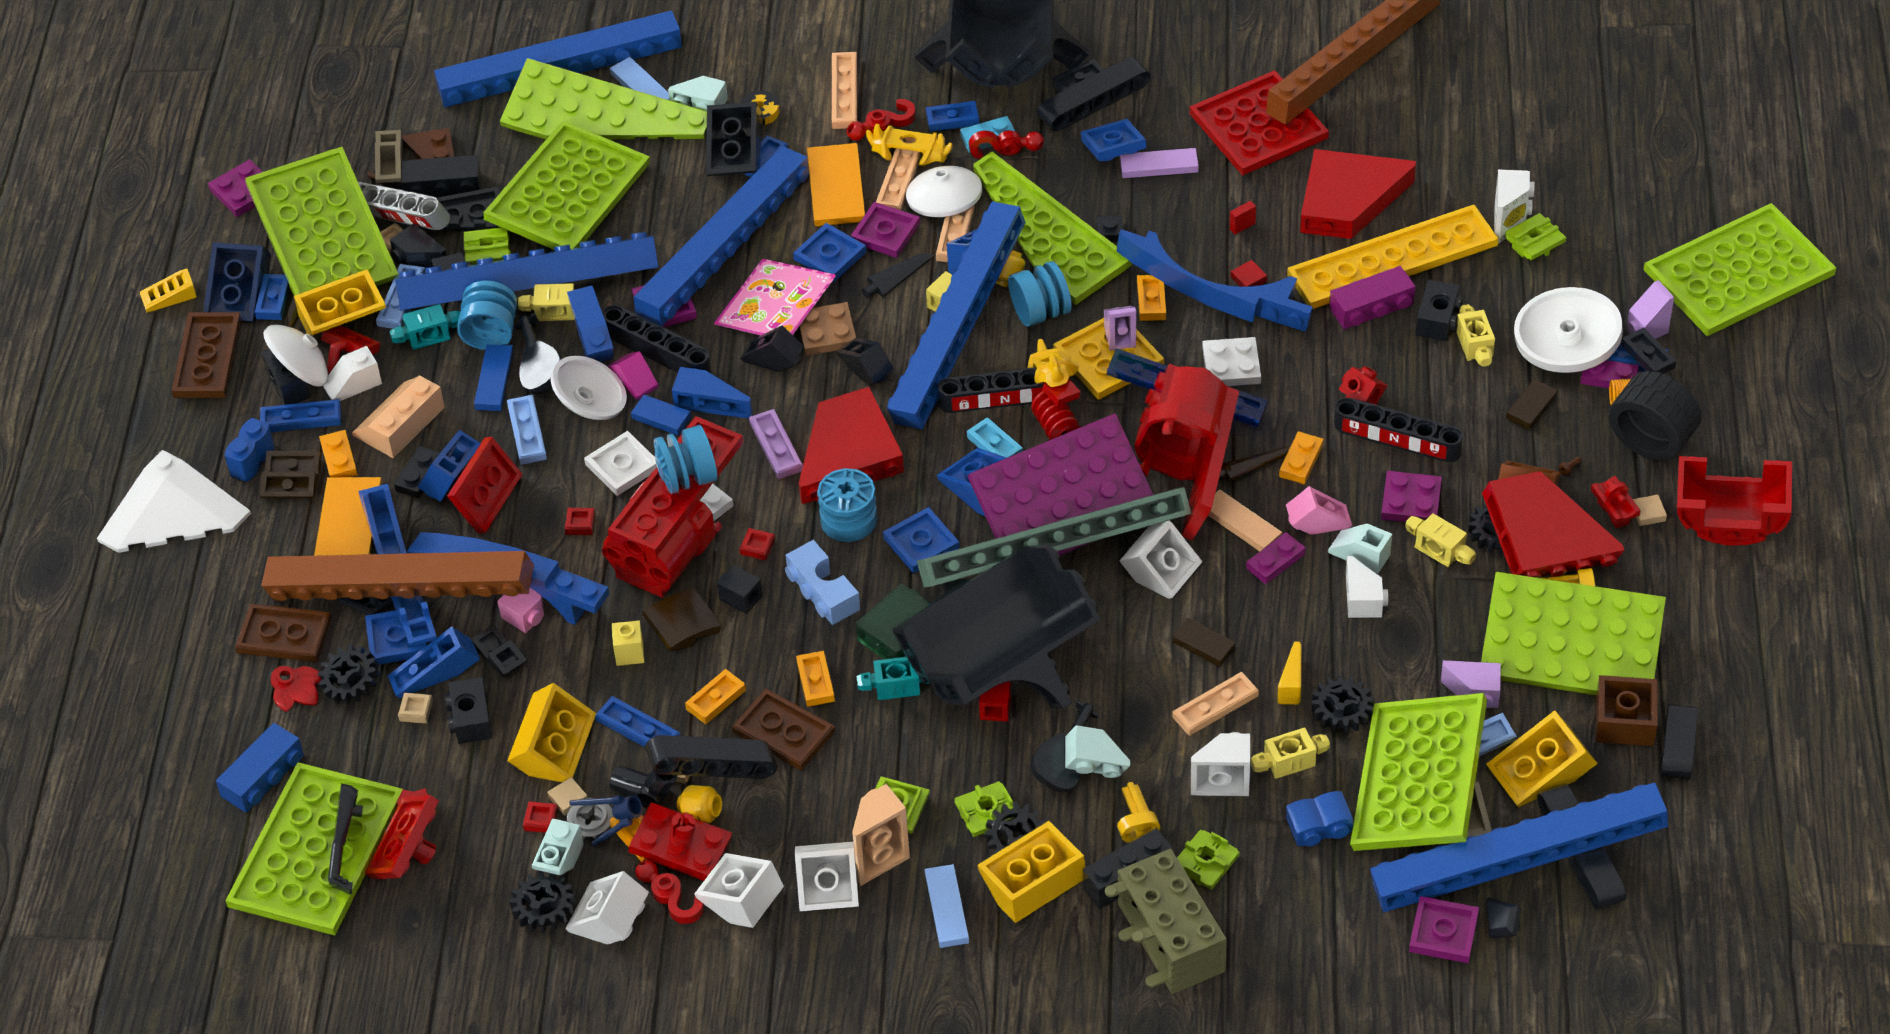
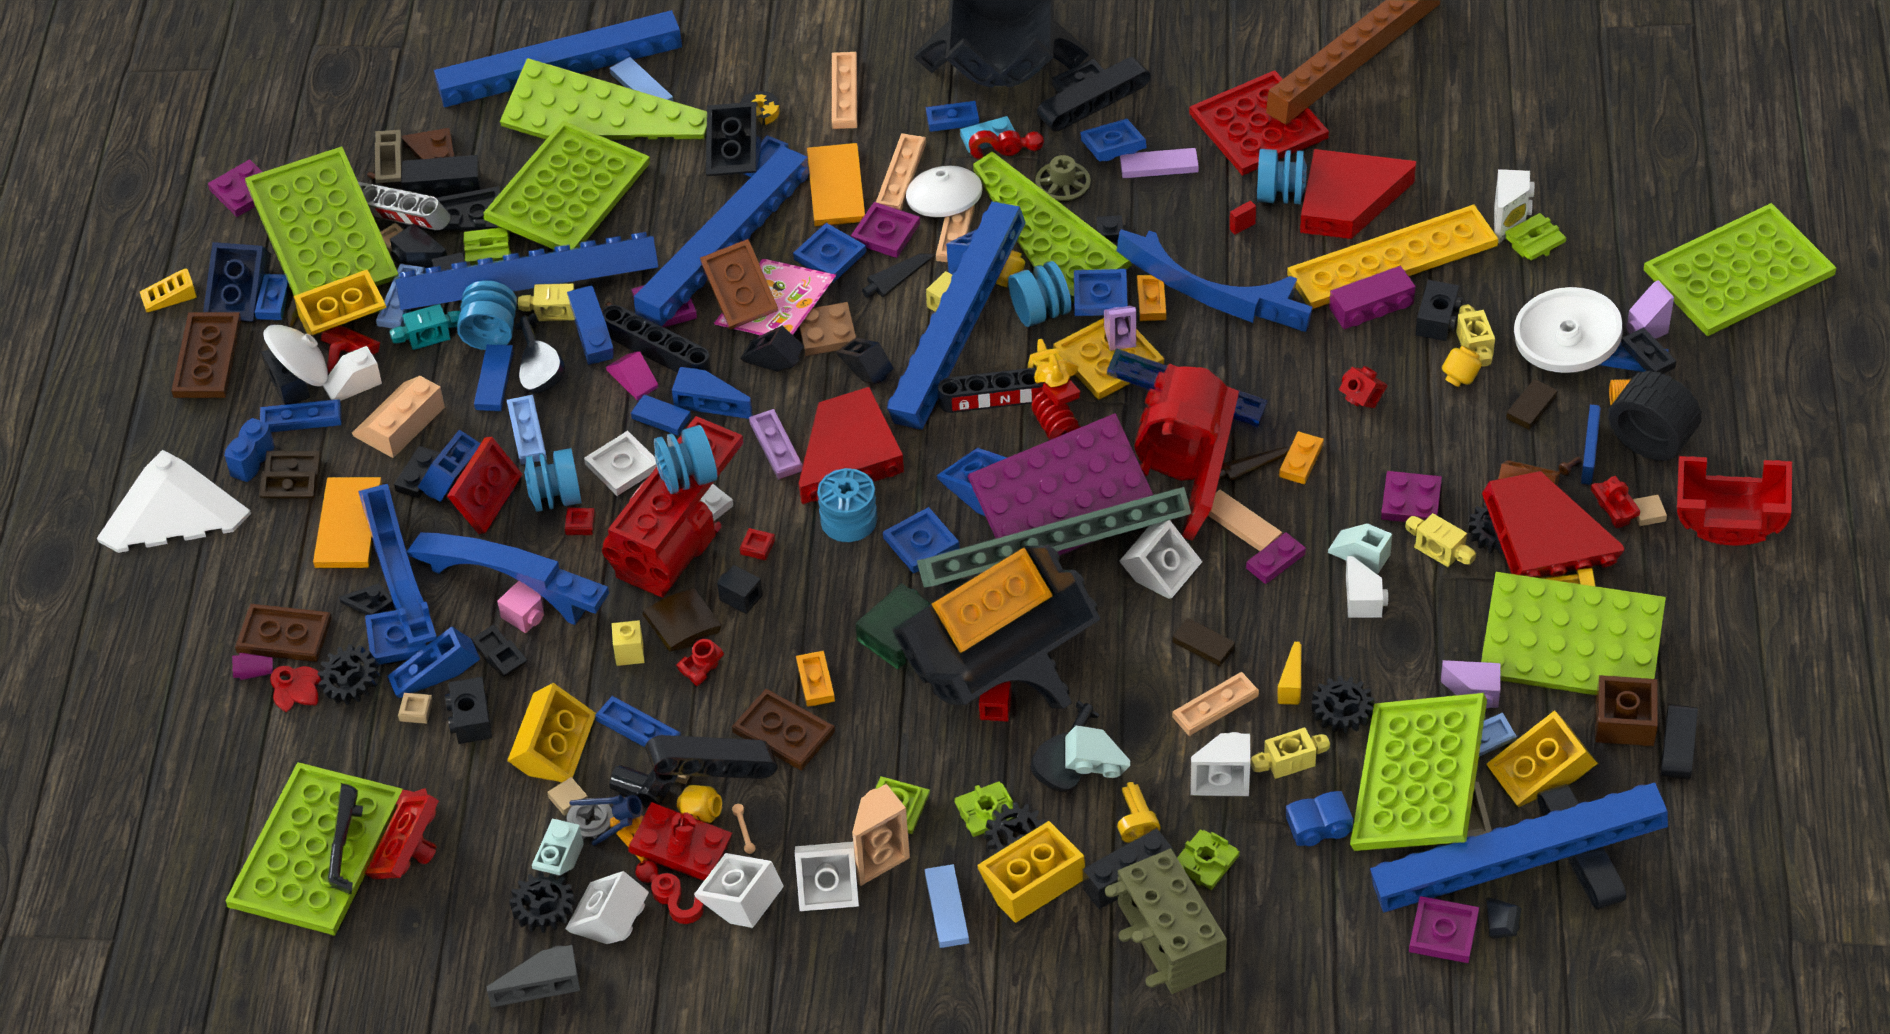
(250, 666): none -> magenta cone
(260, 767): blue brick -> none
(338, 454): light orange plate -> none
(398, 575): dark orange brick -> none
(539, 816): red tile -> none
(541, 976): none -> dark grey slope
(553, 479): none -> dark azure wheel
(588, 388): white dish -> none
(699, 92): light aqua slope -> none
(704, 658): none -> red plate
(715, 696): light orange plate -> none
(738, 810): none -> light nougat hinge
(739, 284): none -> dark orange plate
(831, 598): light blue arch -> none
(857, 130): red piece -> none
(891, 679): teal piece -> none
(928, 144): yellow piece -> none
(991, 438): medium azure plate -> none
(992, 600): none -> light orange tile
(1062, 175): none -> olive wheel
(1099, 291): none -> blue plate
(1233, 360): white plate -> none
(1248, 275): red tile -> none
(1280, 176): none -> dark azure wheel
(1317, 512): bright pink slope -> none
(1398, 429): black beam -> none
(1461, 366): none -> yellow head
(1590, 444): none -> blue tile
(1607, 371): magenta plate -> none

